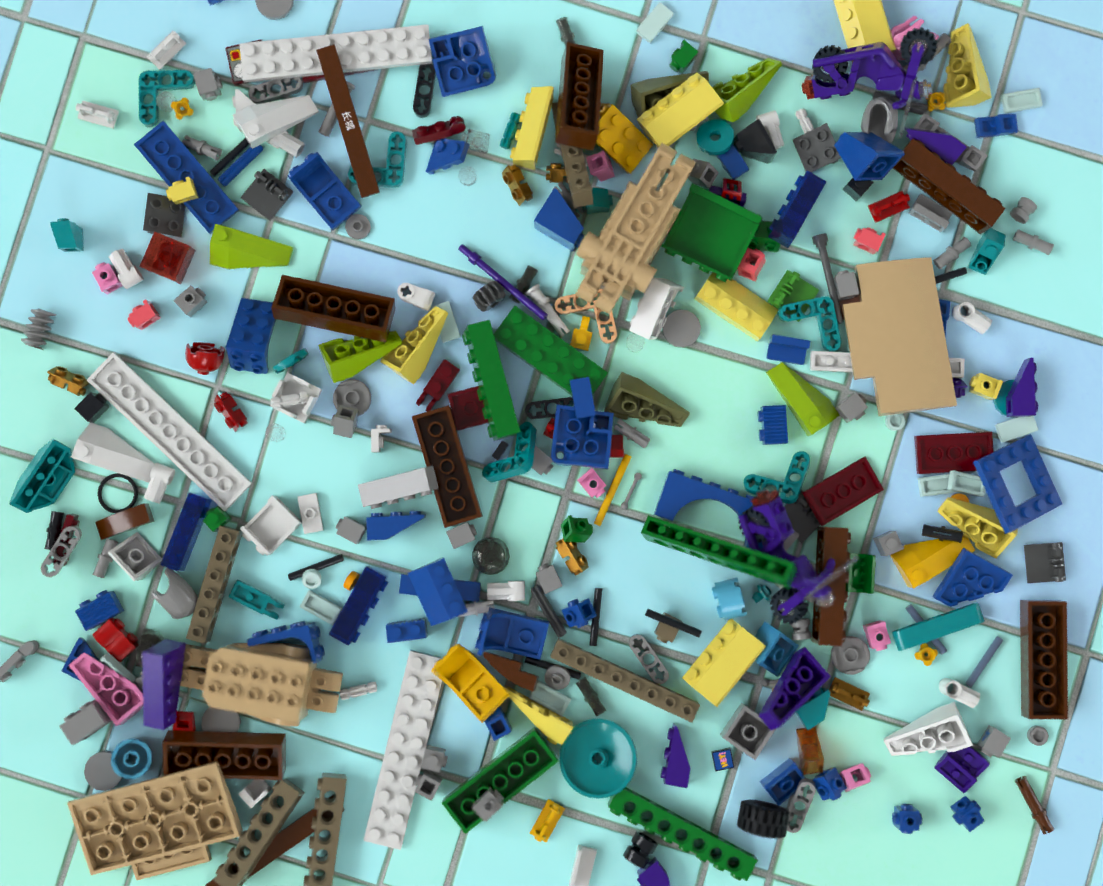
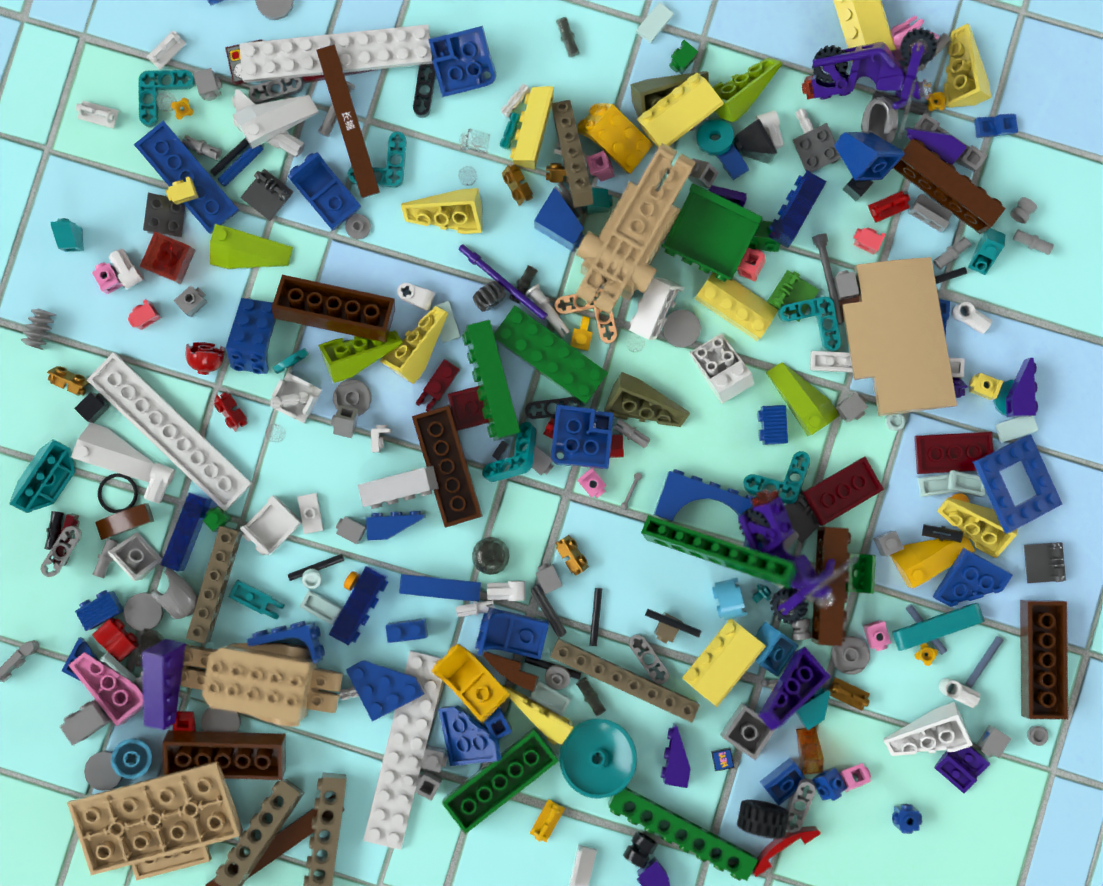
(143, 612): none -> light grey tile
(254, 792): white panel -> none
(383, 688): none -> blue plate
(437, 592): blue slope -> none
(438, 130): dark red hinge -> none
(446, 154): blue wing -> none
(451, 210): none -> light yellow wedge
(461, 535): light grey brick -> none
(467, 739): none -> blue plate
(488, 804): light grey brick -> none
(515, 100): none -> white axle
(576, 529): green brick -> none
(578, 612): blue brick -> none
(579, 96): reddish brown brick -> none
(582, 397): blue tile -> none
(612, 490): yellow bar -> none
(722, 368): none -> white slope
(738, 193): red tile -> none
(787, 349): blue panel -> none
(806, 834): none -> red slope
(967, 813): blue brick -> none
(1021, 100): light aqua tile -> none
(1032, 801): reddish brown pin -> none

